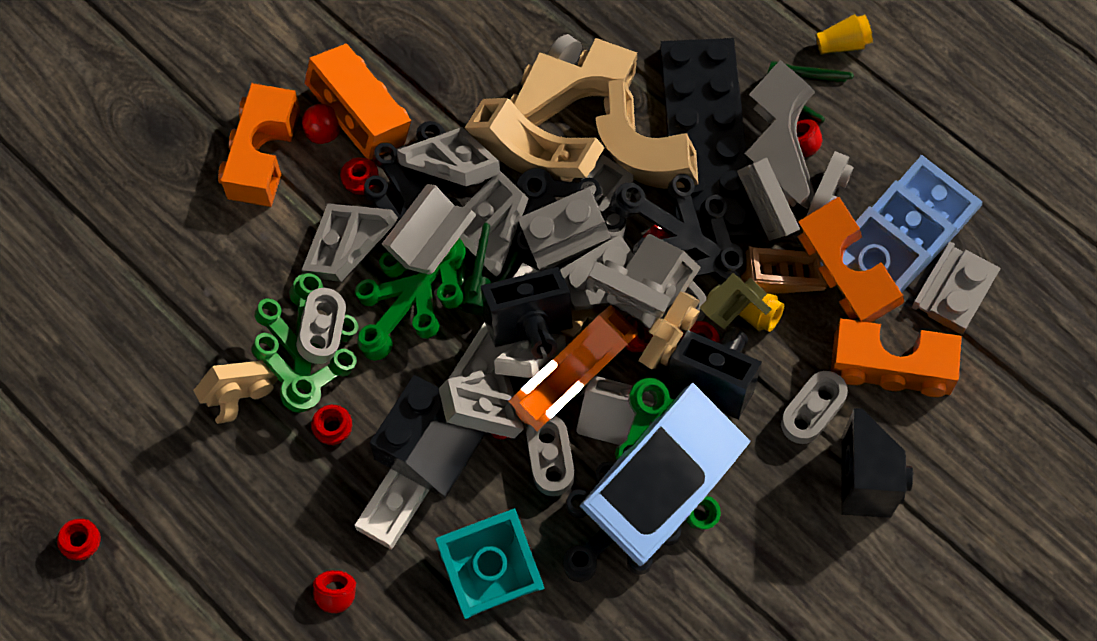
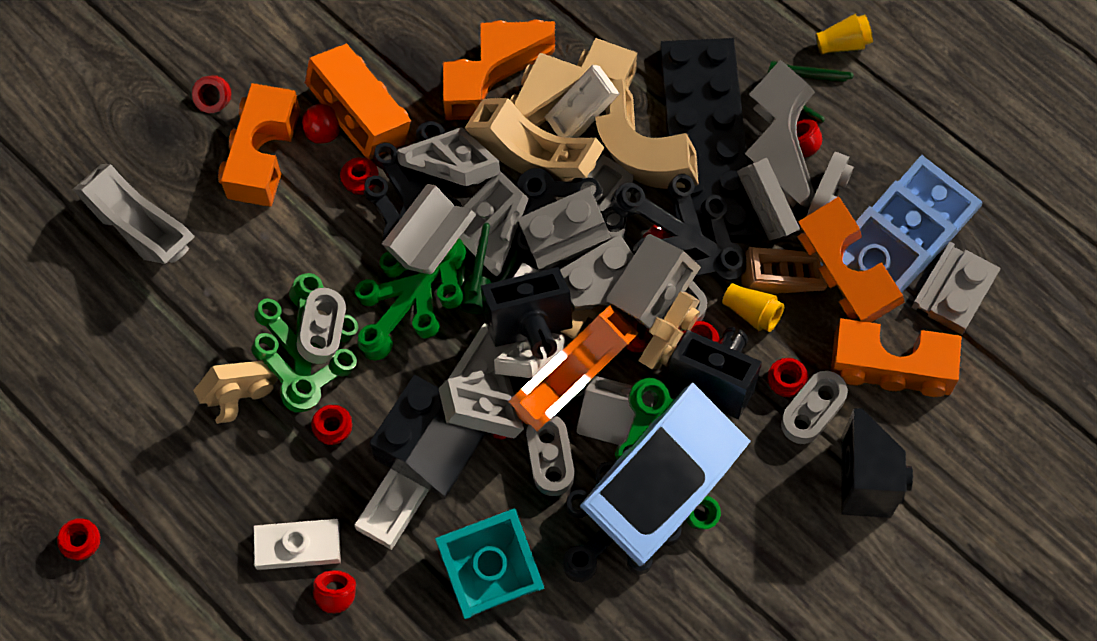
(143, 225): none -> light grey arch
(202, 84): none -> red piece
(296, 544): none -> white plate
(345, 239): light grey wing -> none
(504, 51): none -> orange arch
(566, 49): light grey tile -> none
(582, 103): none -> white plate
(612, 278): light grey wing -> none
(730, 299): olive bracket -> none
(791, 367): none -> red plate

